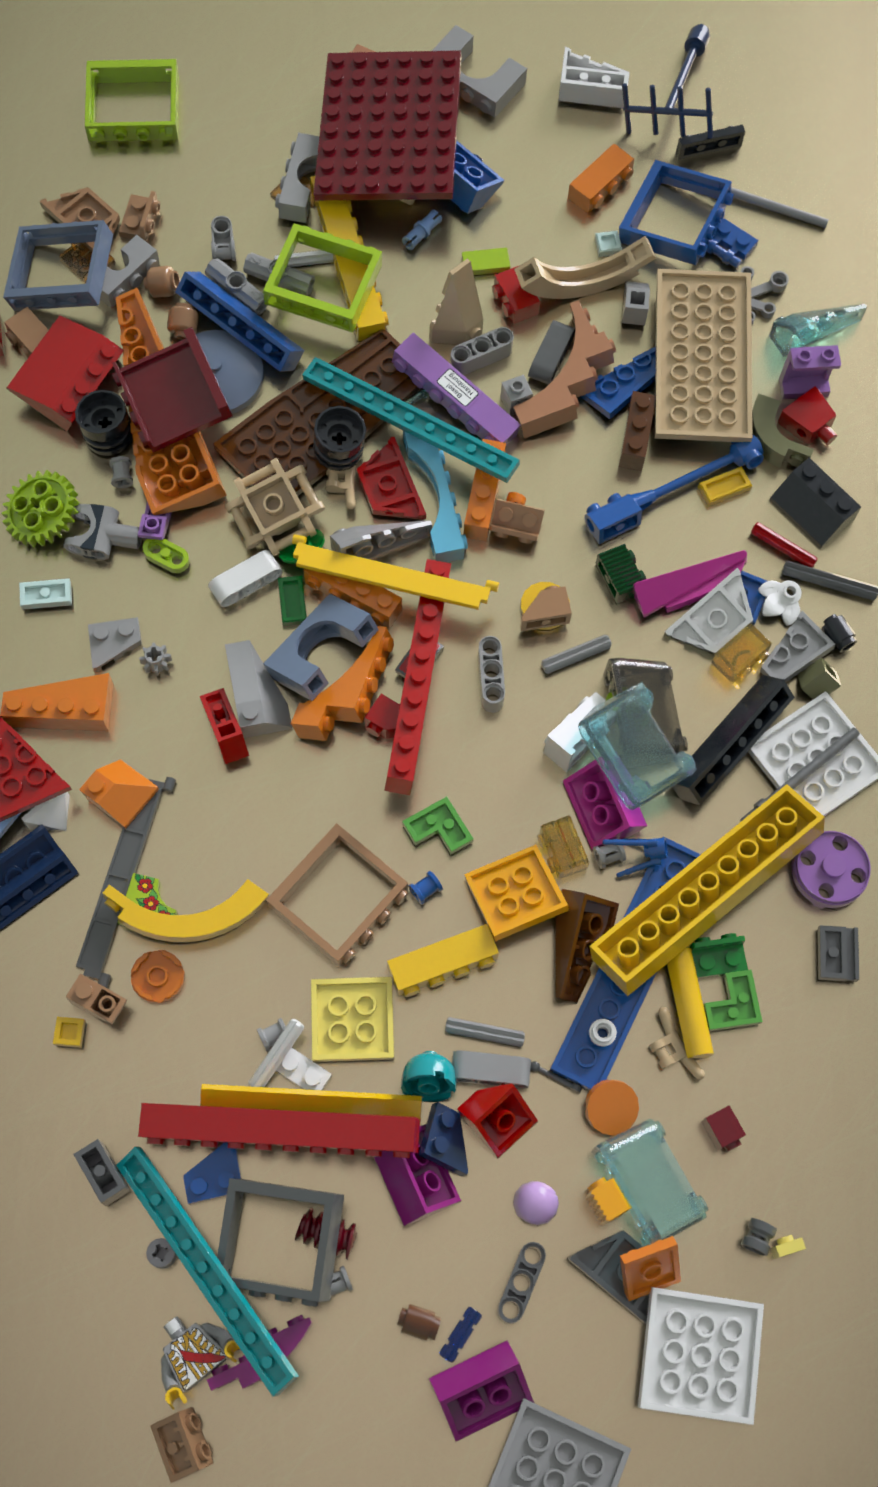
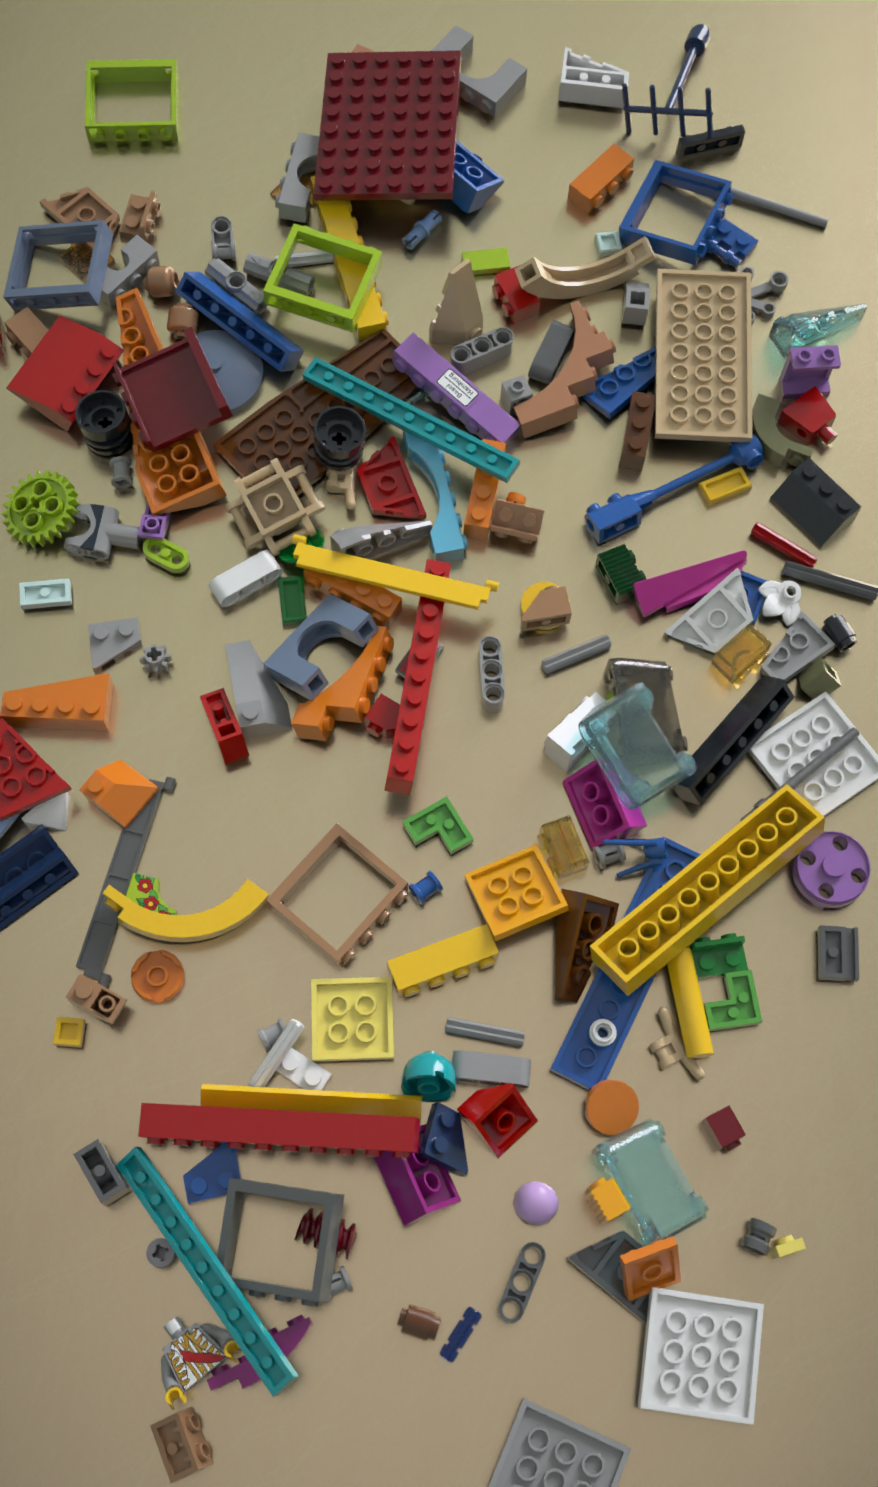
(481, 1390): magenta slope -> none
(535, 1066): dark grey hinge -> none

